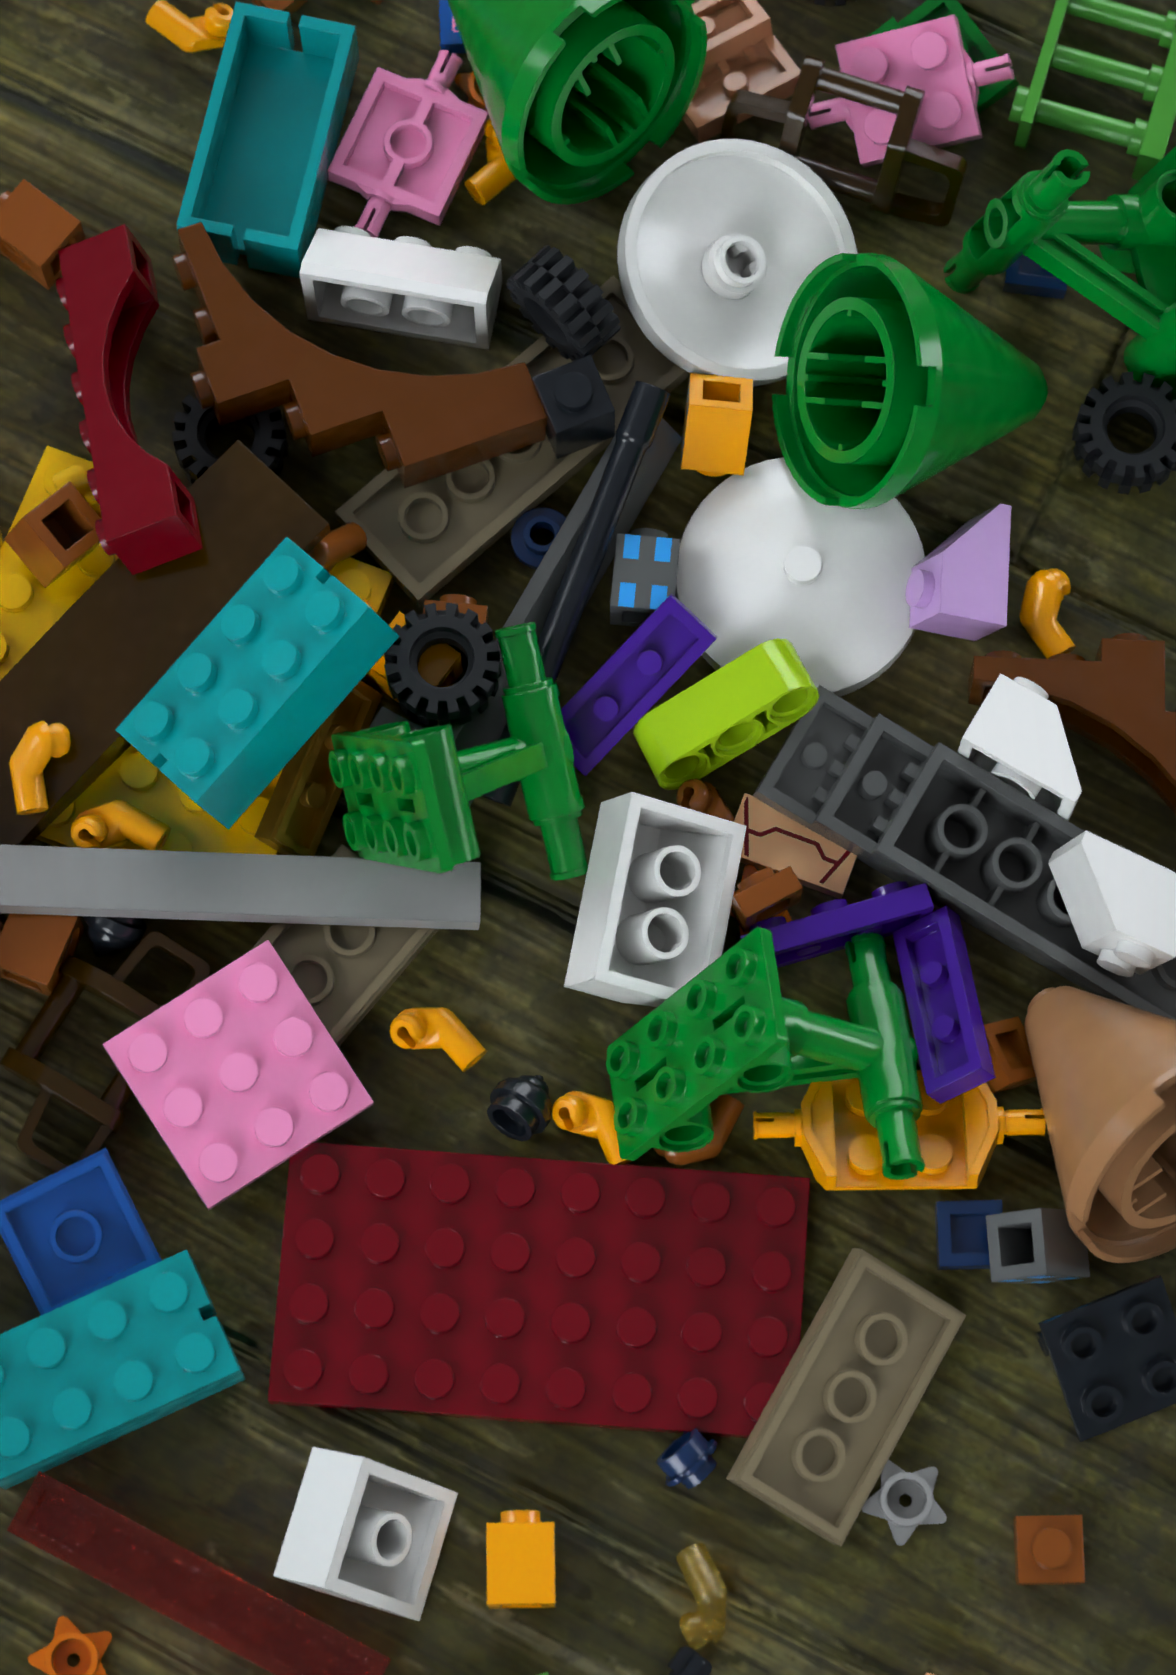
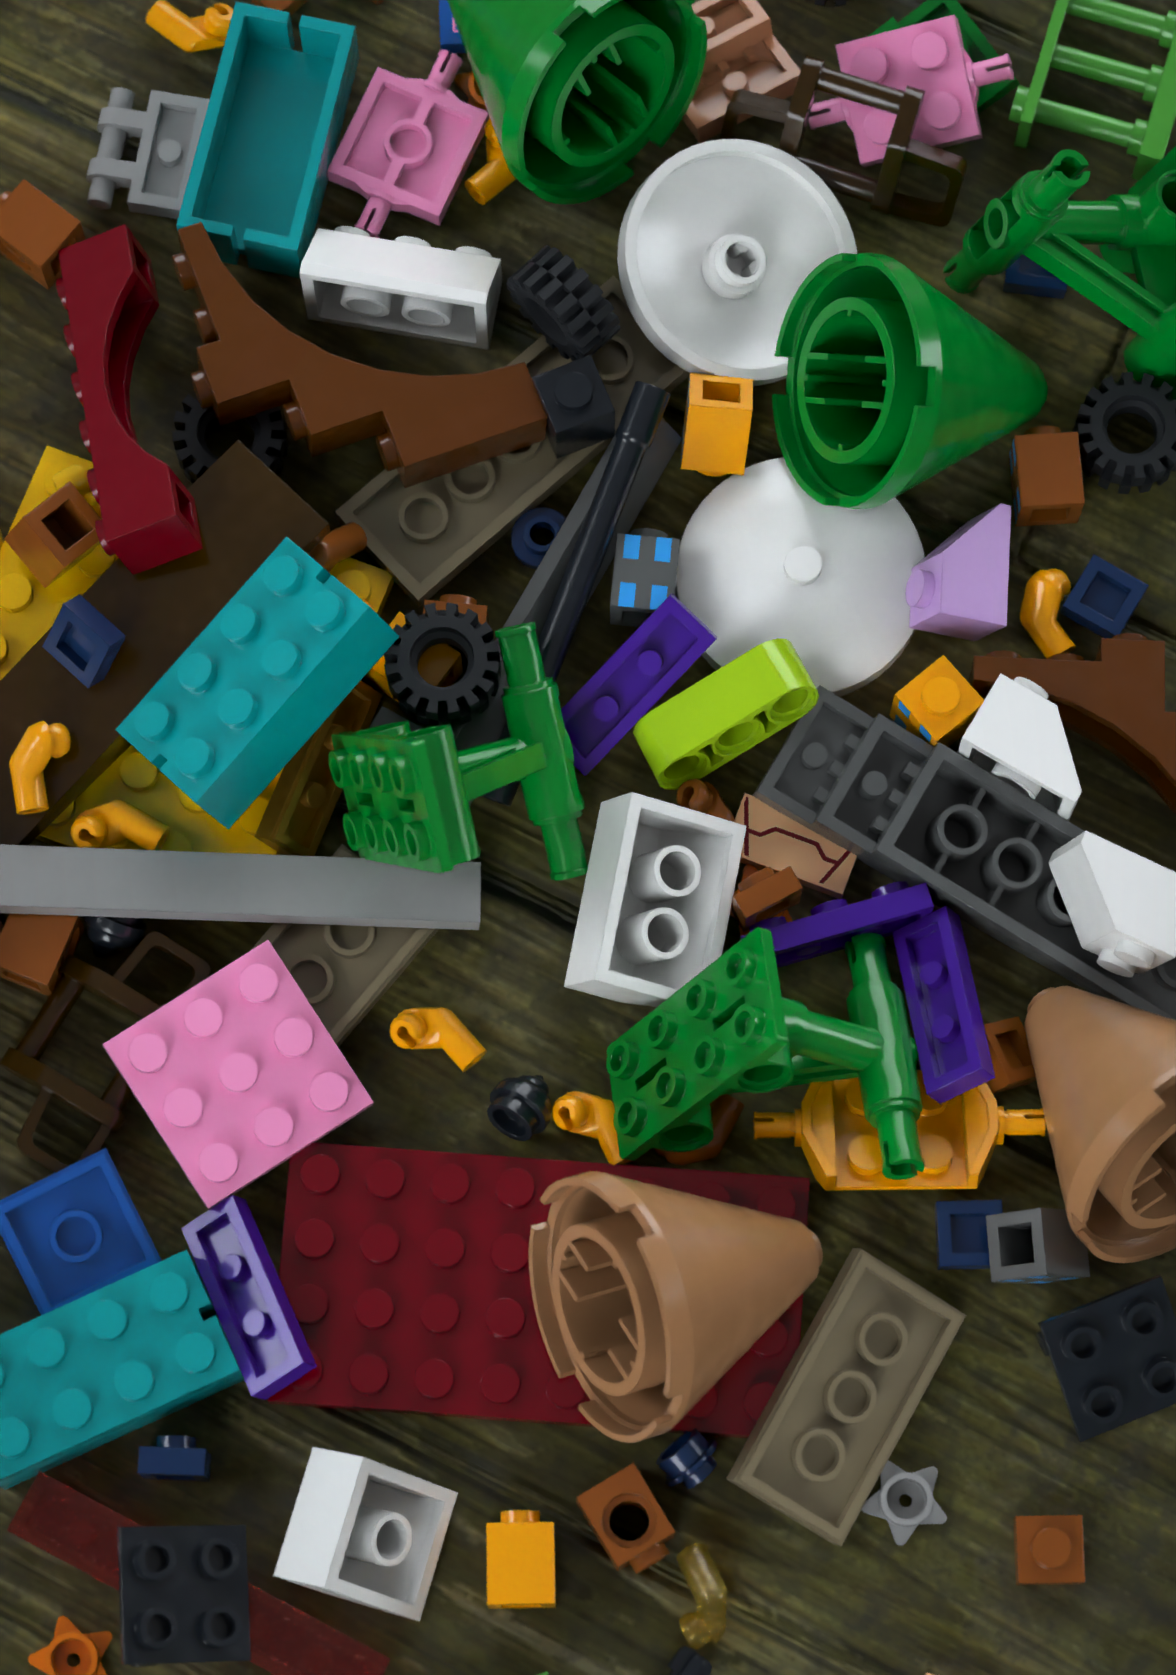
(84, 641): none -> dark blue plate
(164, 155): none -> light grey plate
(174, 1460): none -> dark blue plate
(183, 1594): none -> black hinge
(248, 1297): none -> dark purple plate
(620, 1490): none -> dark orange brick
(657, 1293): none -> medium nougat cone
(936, 704): none -> light orange brick
(1046, 477): none -> dark orange brick
(1104, 598): none -> dark blue plate

